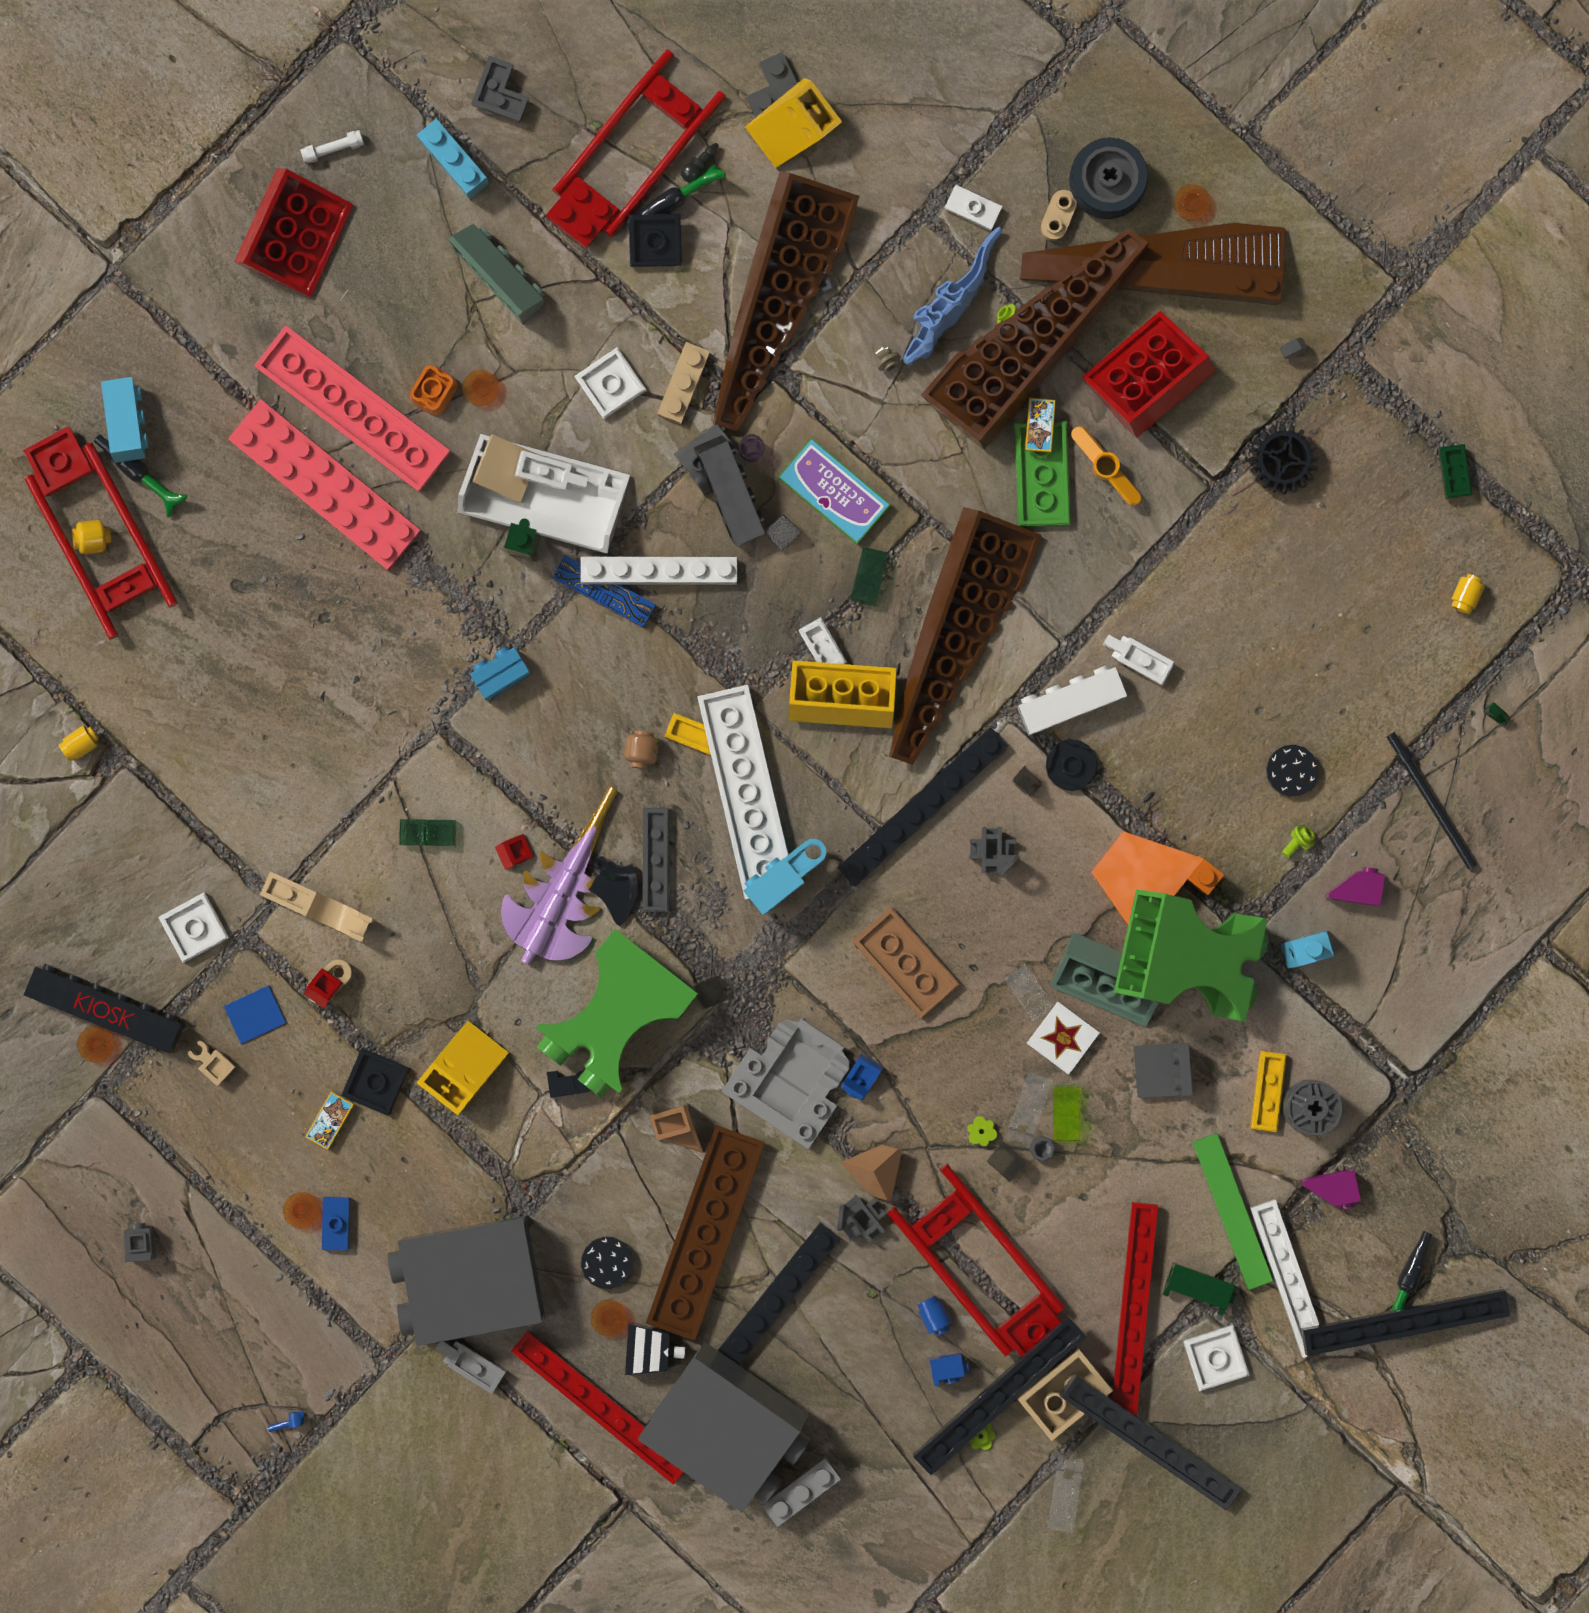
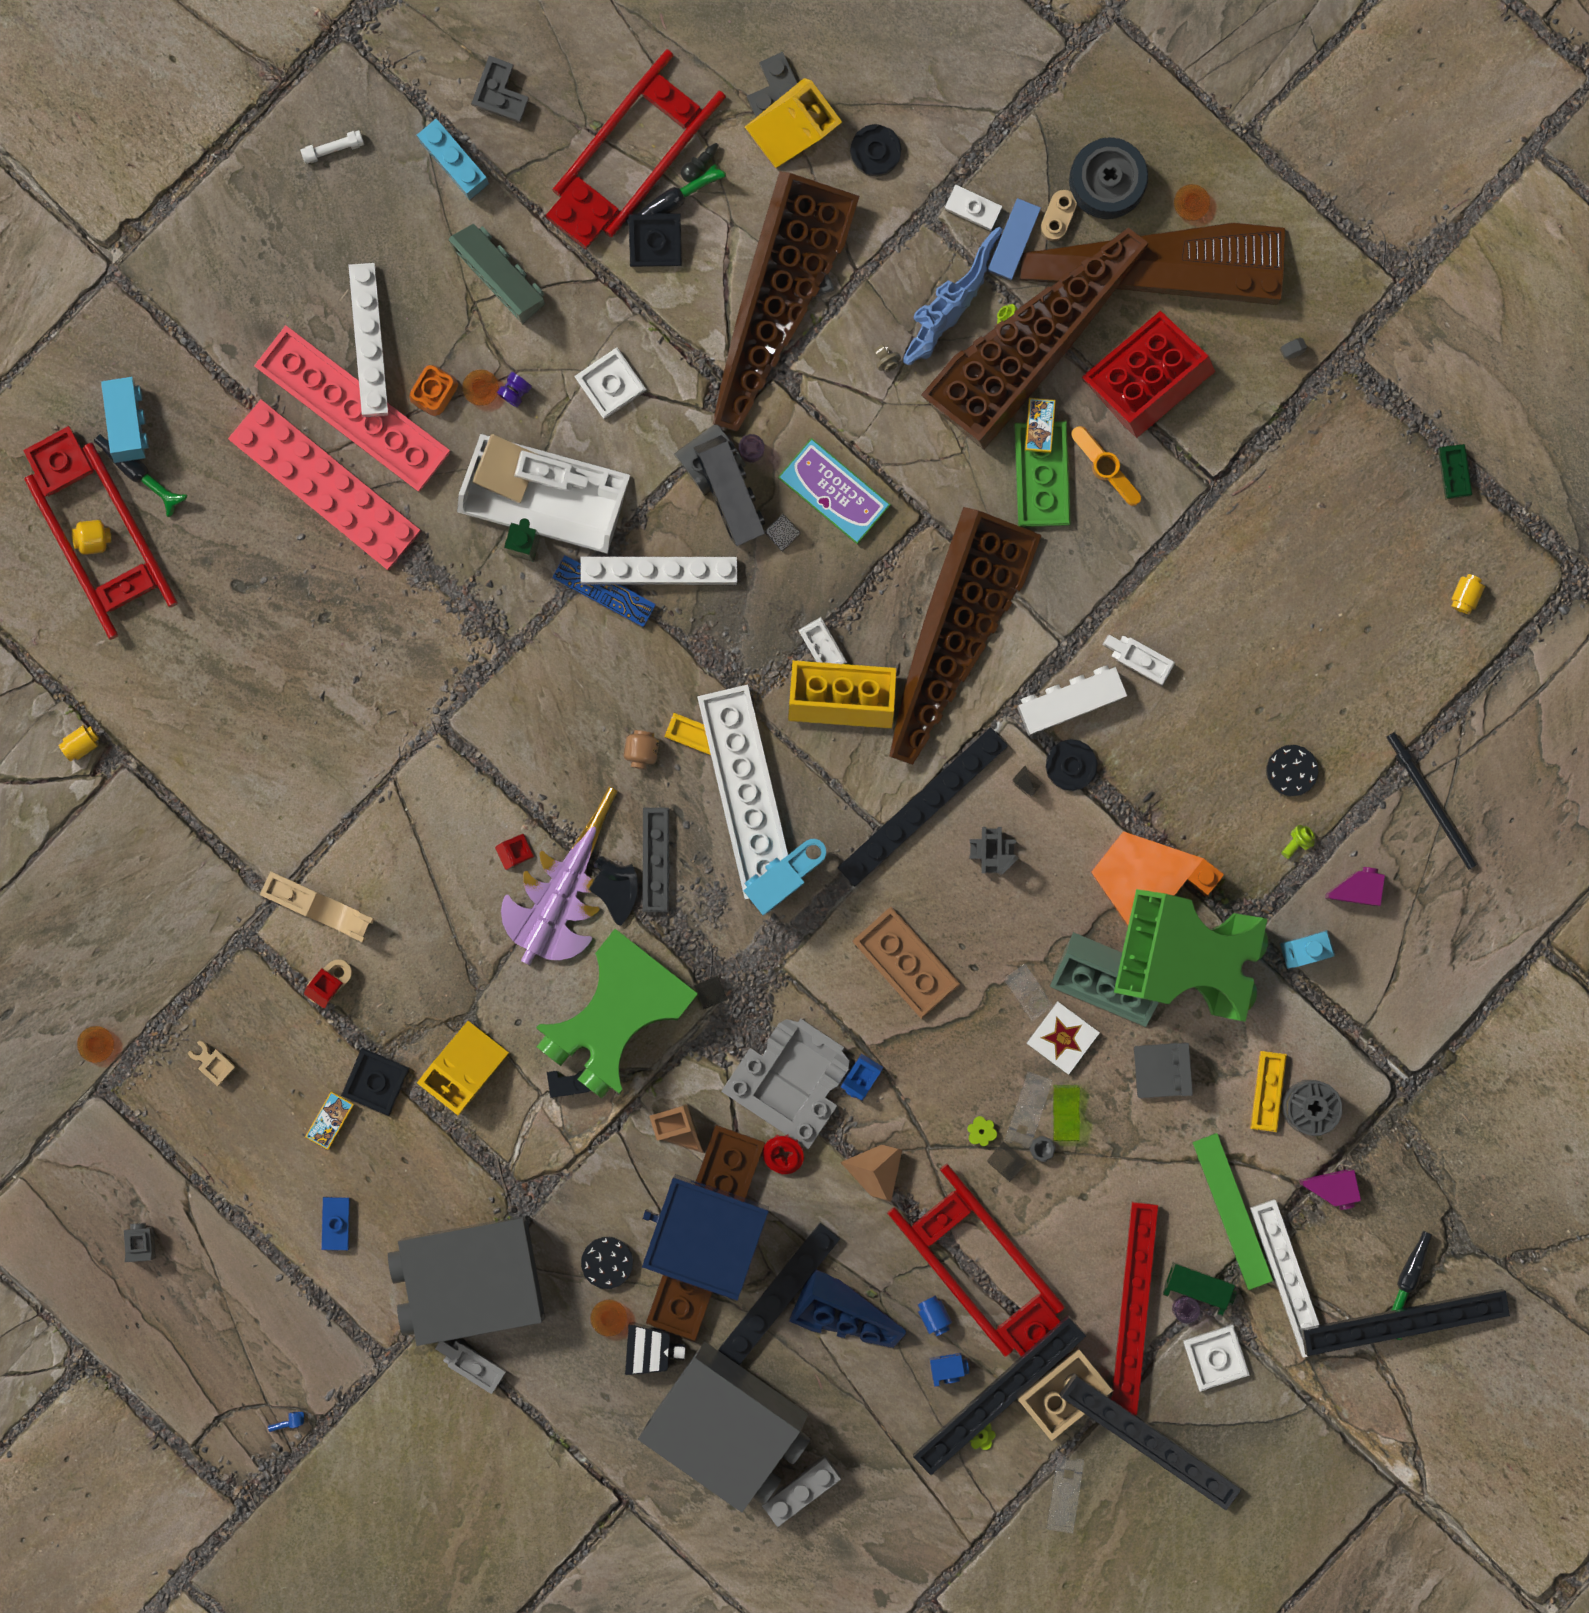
(104, 1009): black brick -> none
(194, 927): white tile -> none
(254, 1014): blue window -> none
(293, 232): red slope -> none
(301, 1210): clear orange piece -> none
(368, 340): none -> white plate
(427, 832): clear green slope -> none
(500, 673): dark azure brick -> none
(518, 385): none -> dark purple wheel
(591, 1401): red plate -> none
(683, 383): tan plate -> none
(705, 1236): none -> dark blue piece
(779, 1163): none -> red gear
(835, 1307): none -> dark blue wedge
(865, 1215): dark grey piece -> none
(869, 576): clear green slope -> none
(875, 150): none -> black tile
(1014, 239): none -> medium blue tile
(1181, 1305): none -> clear purple wheel
(1295, 462): black gear -> none
(1497, 714): dark green tile -> none

